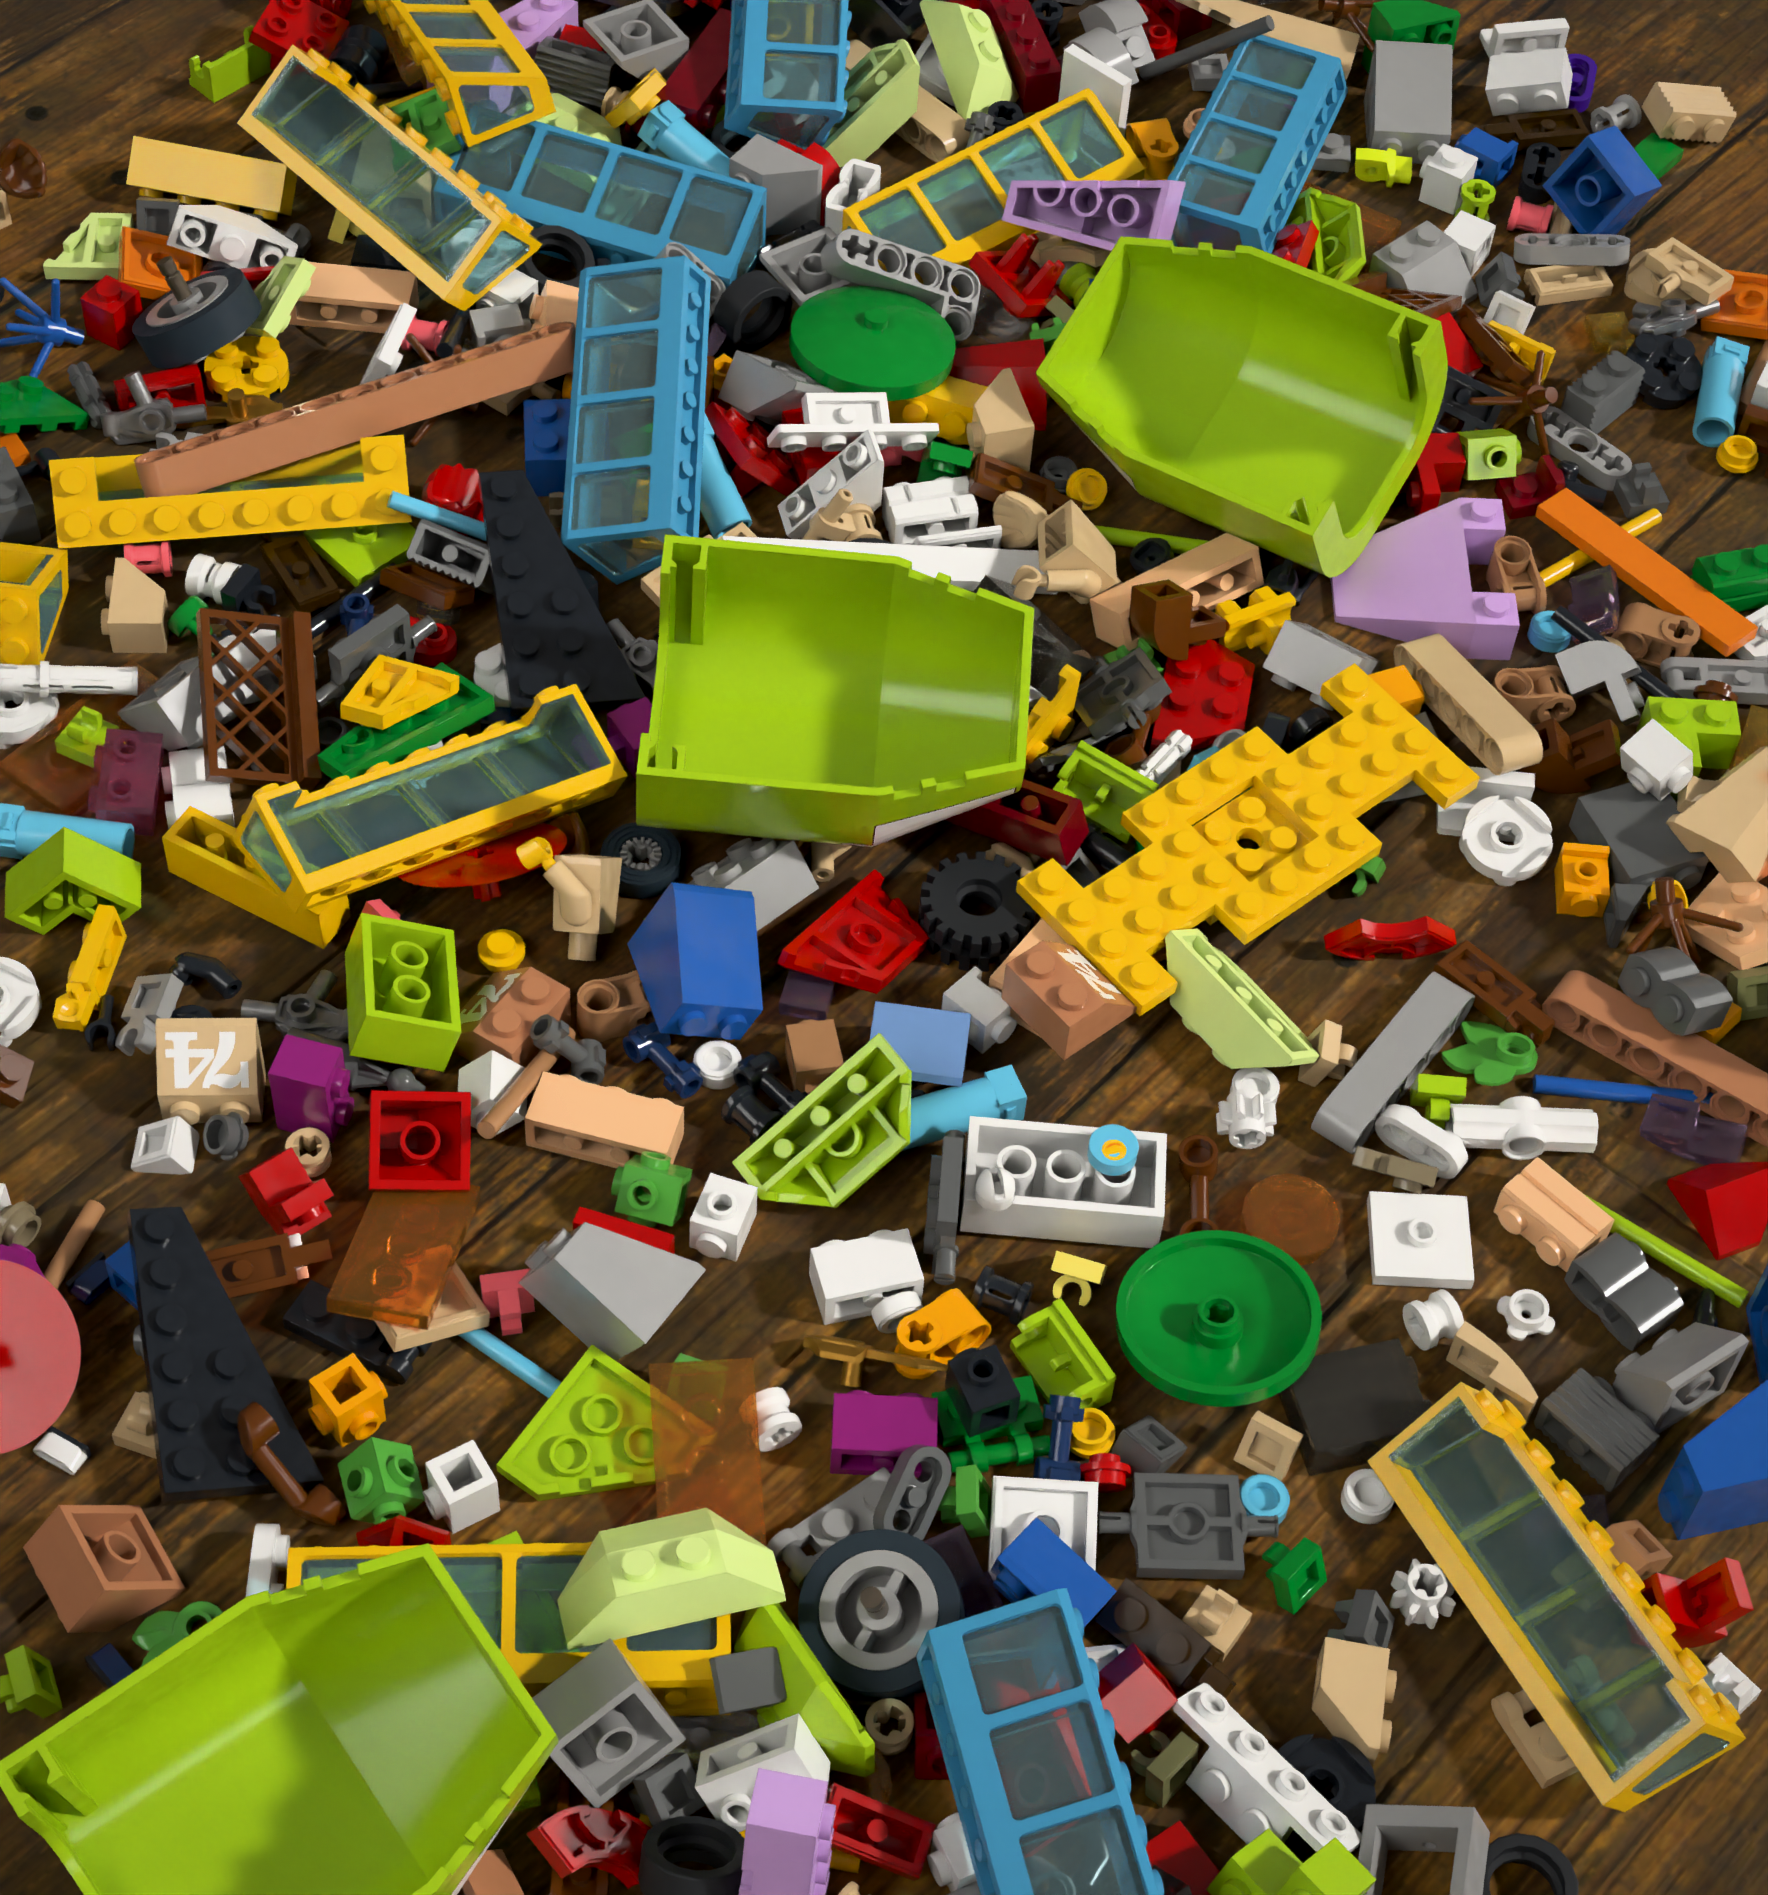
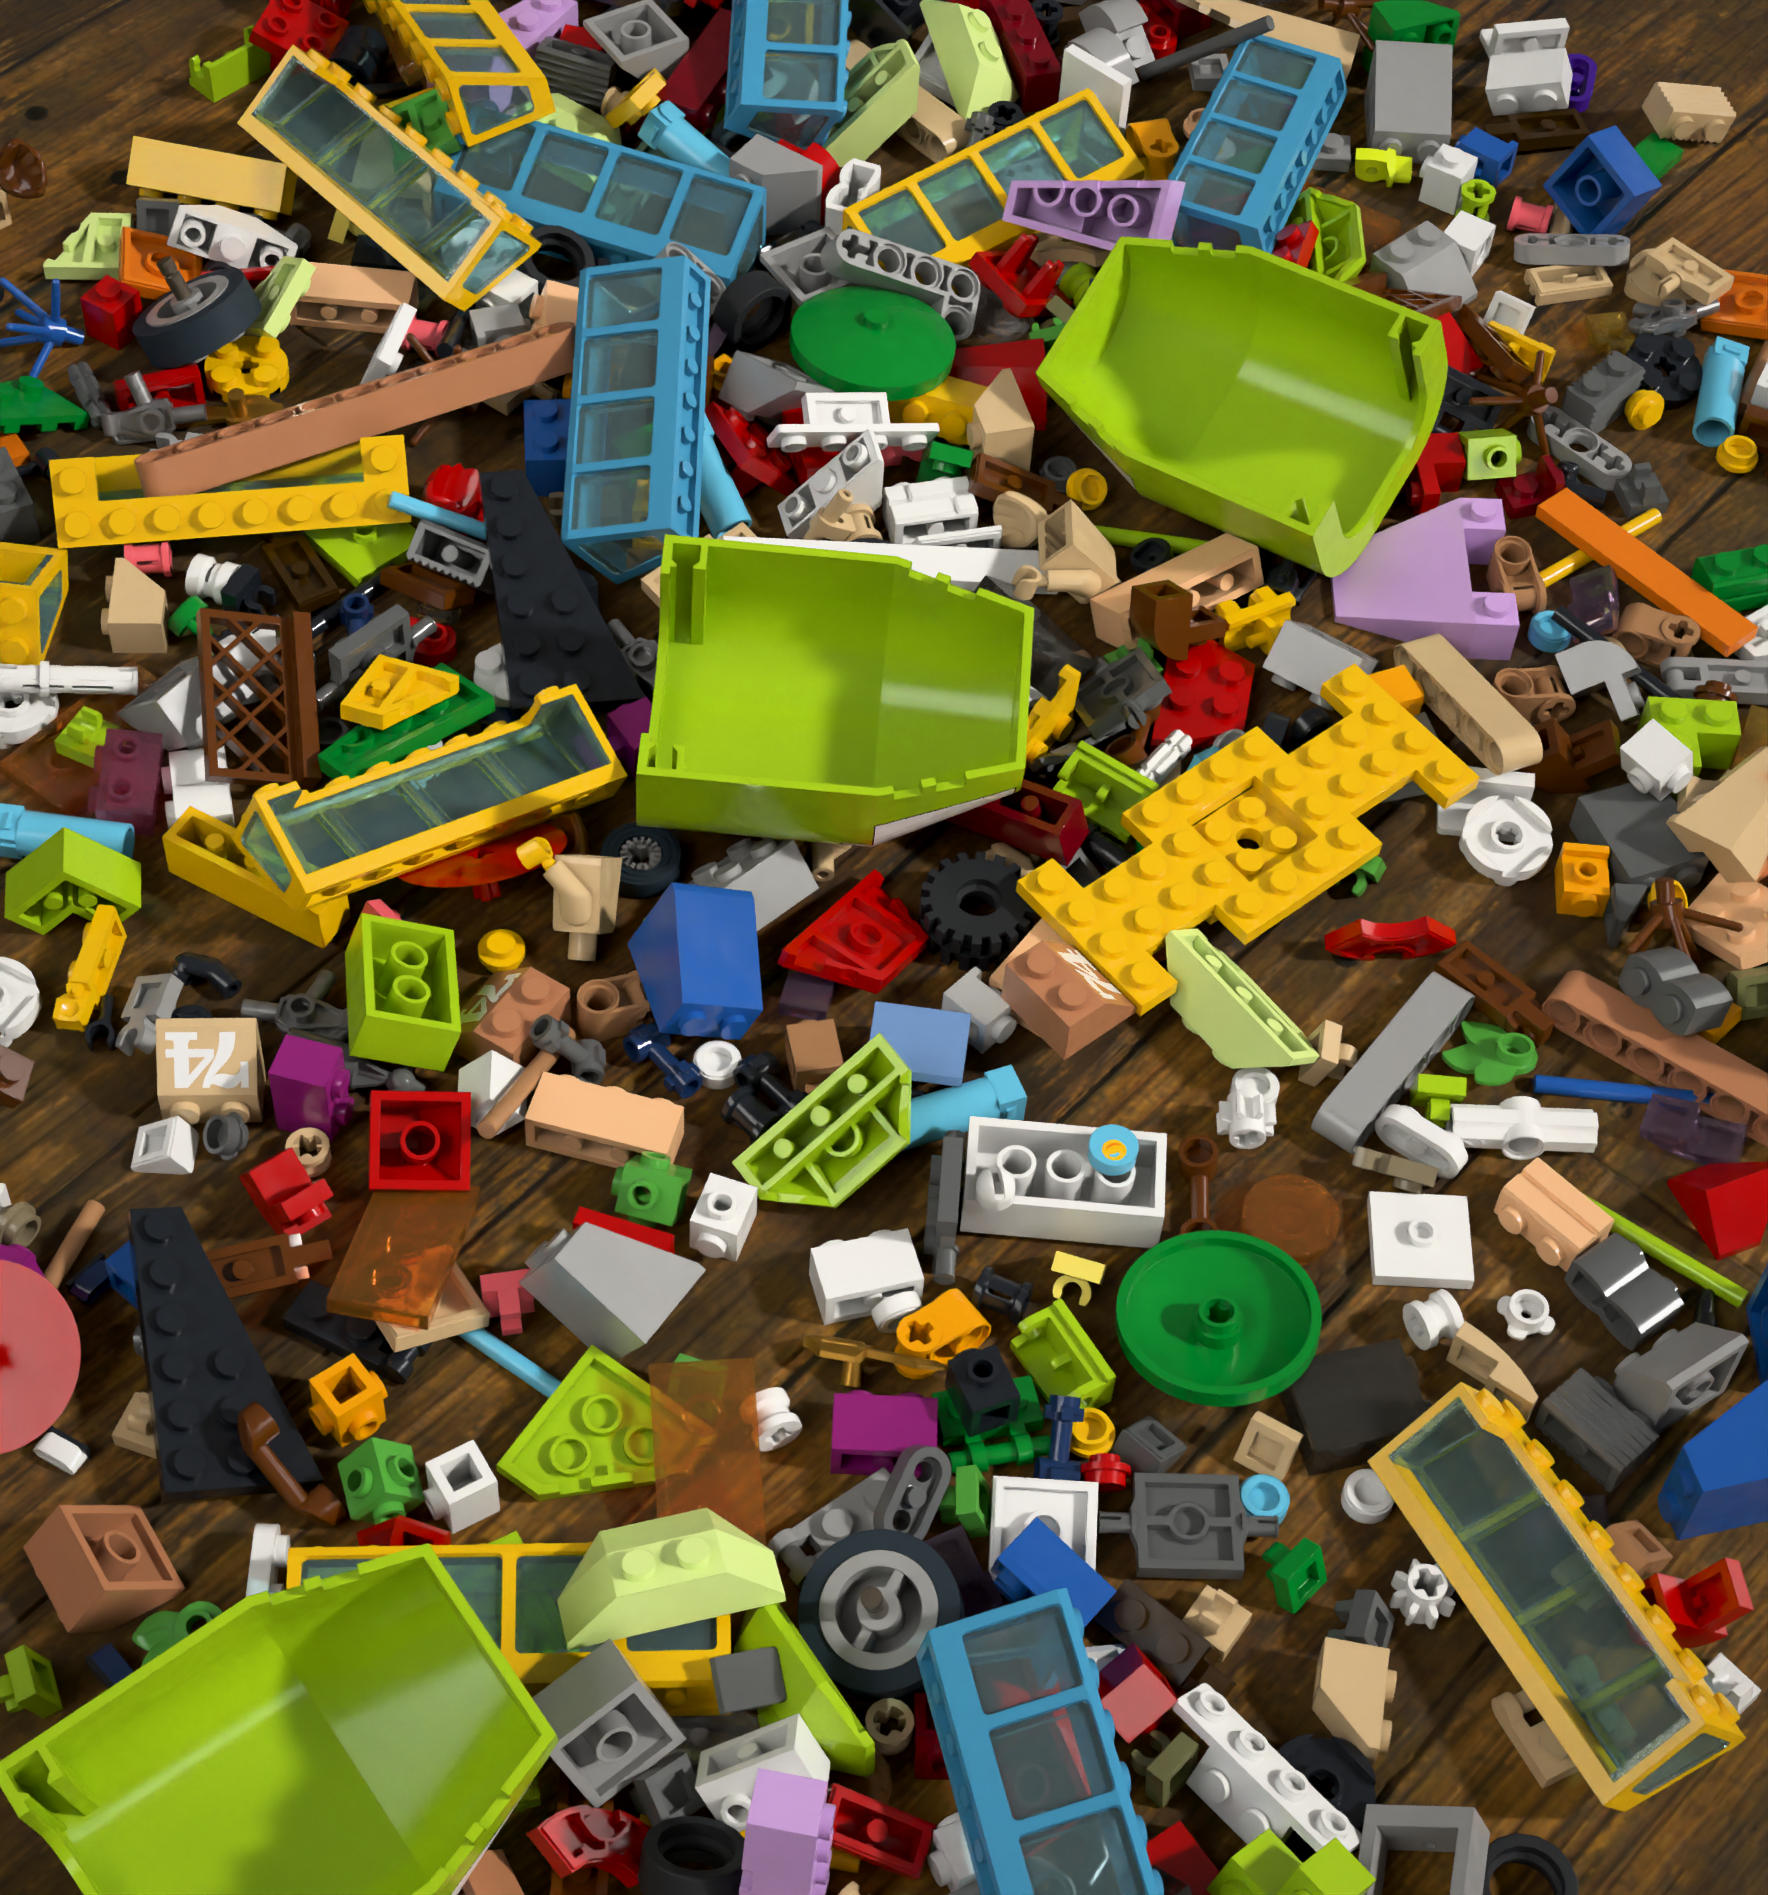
(1496, 276): dark grey tile -> none
(1537, 172): black beam -> none
(1614, 114): light grey bush -> none
(1644, 409): none -> yellow plate

